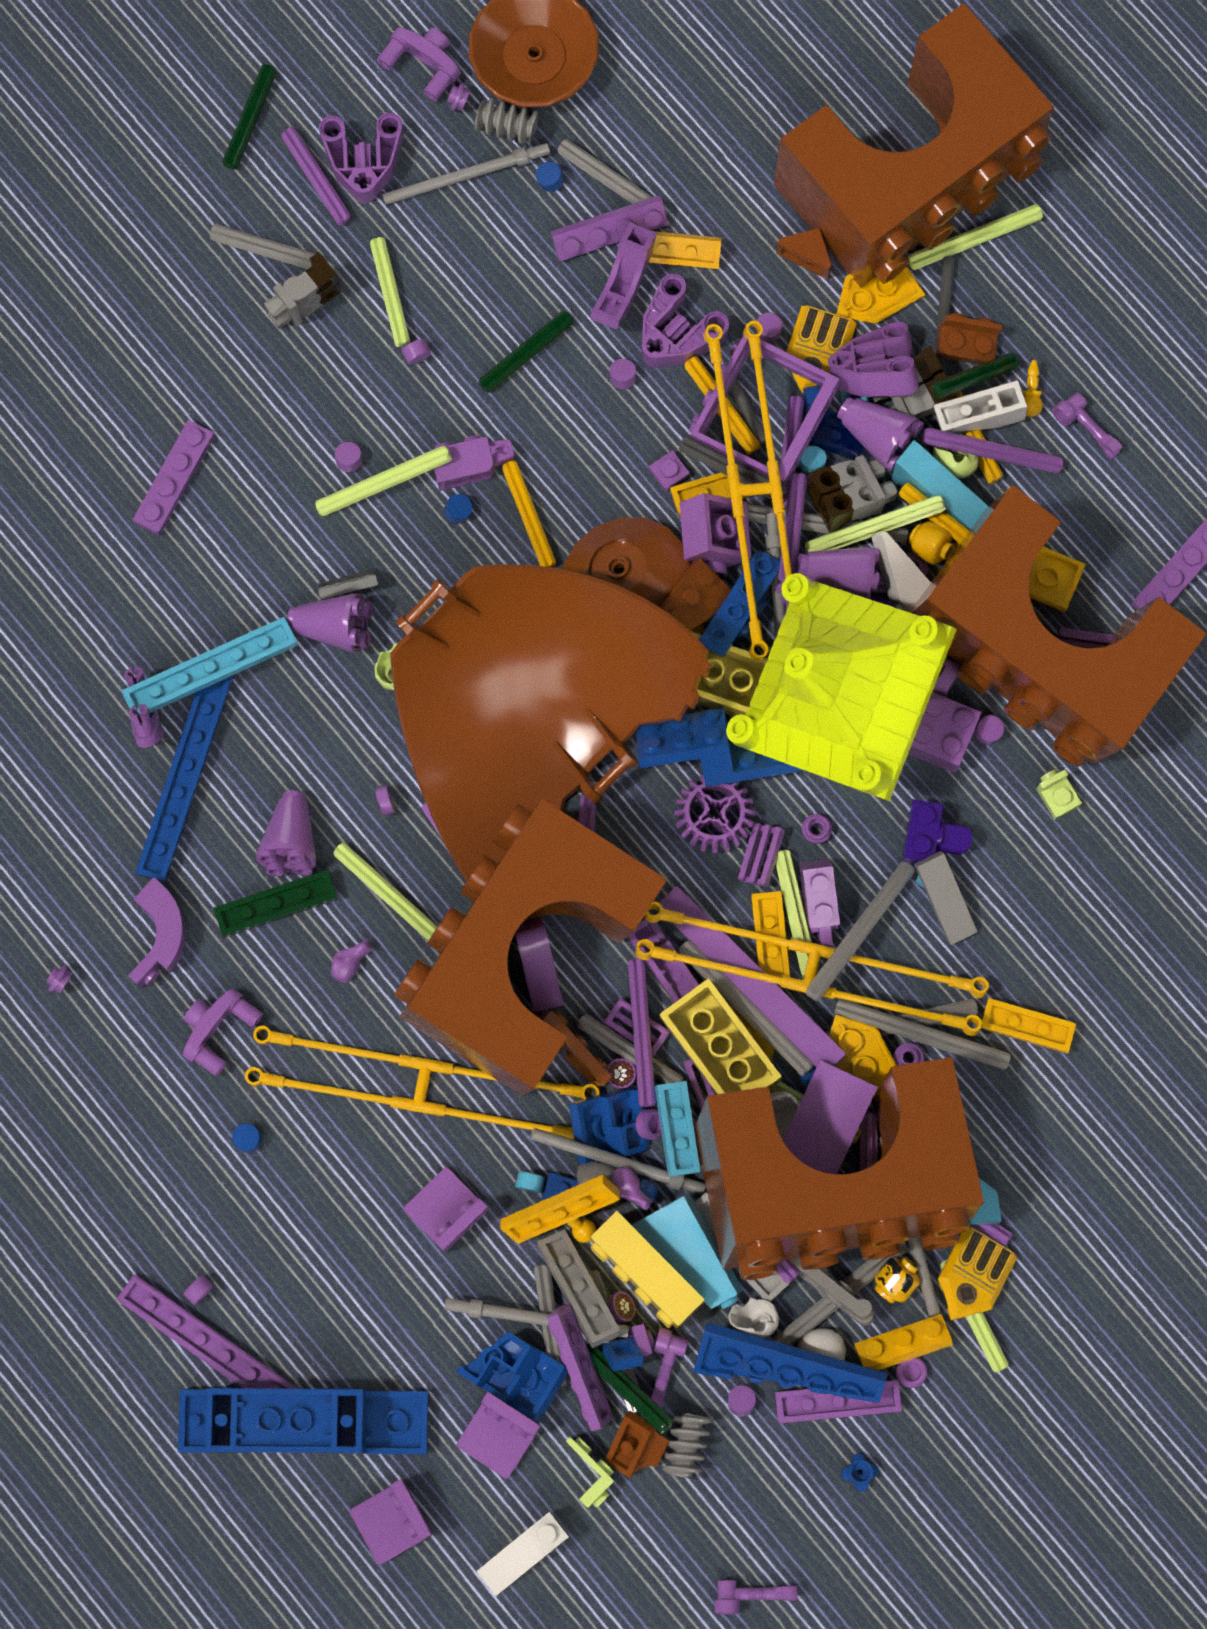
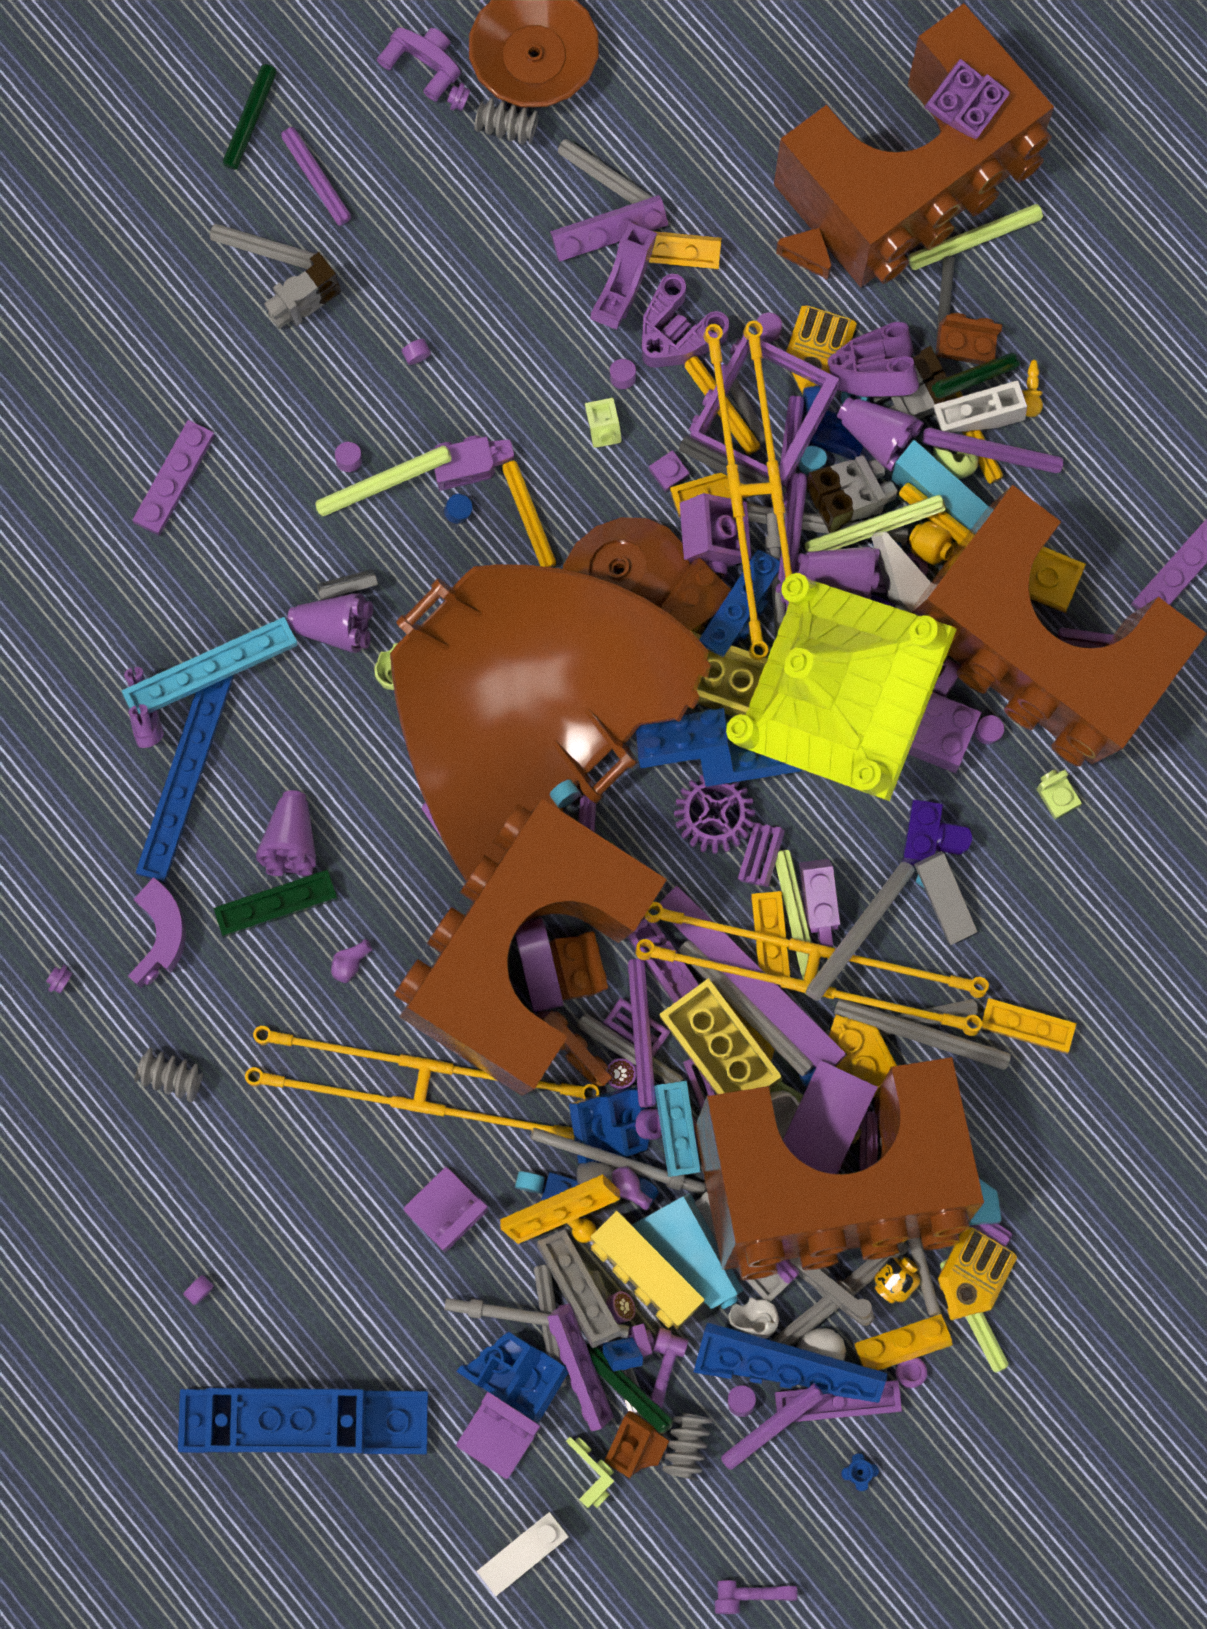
(169, 1075): none -> light grey piece
(198, 1337): medium lavender tile -> none
(206, 1021): medium lavender connector -> none
(247, 1138): blue piece -> none
(375, 177): medium lavender connector -> none
(385, 800): medium lavender tile -> none
(385, 890): yellowish green axle -> none
(390, 292): yellowish green axle -> none
(390, 1522): medium lavender bracket -> none
(519, 156): light grey bar -> none
(525, 351): dark green axle -> none
(549, 176): blue piece -> none
(564, 793): none -> medium azure piece
(578, 966): none -> dark orange bracket
(603, 422): none -> yellowish green bracket
(772, 1426): none -> medium lavender axle
(816, 819): medium lavender plate -> none
(877, 300): yellow tile -> none
(908, 1048): medium lavender plate -> none
(967, 100): none -> medium lavender slope
(1072, 409): medium lavender brick -> none

